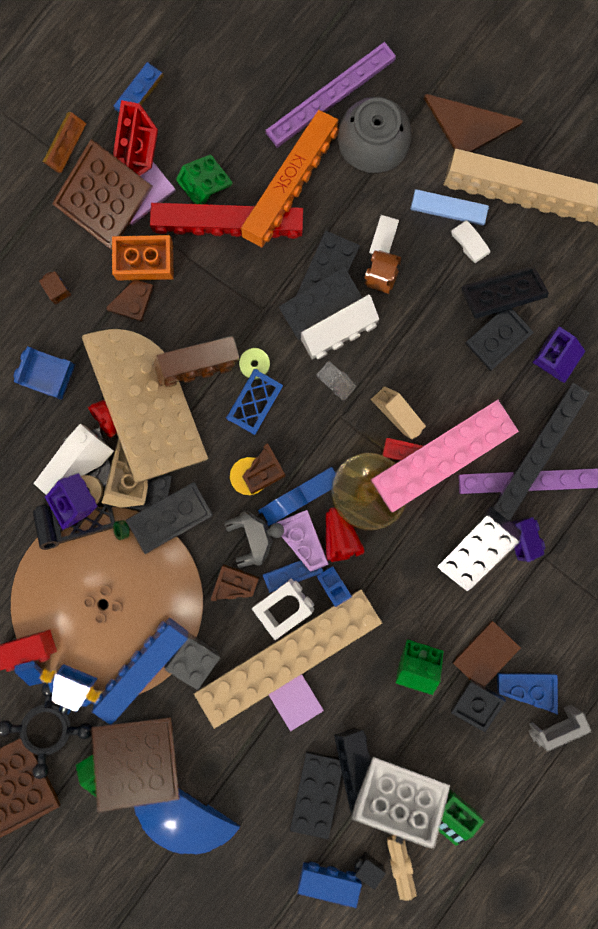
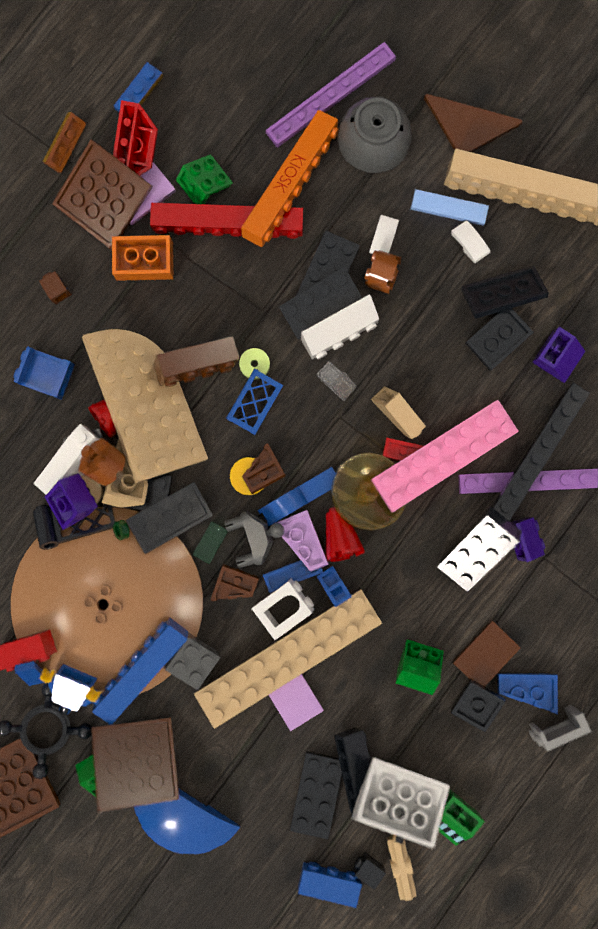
(101, 462): none -> dark orange brick
(132, 300): reddish brown wing -> none
(210, 542): none -> clear green tile

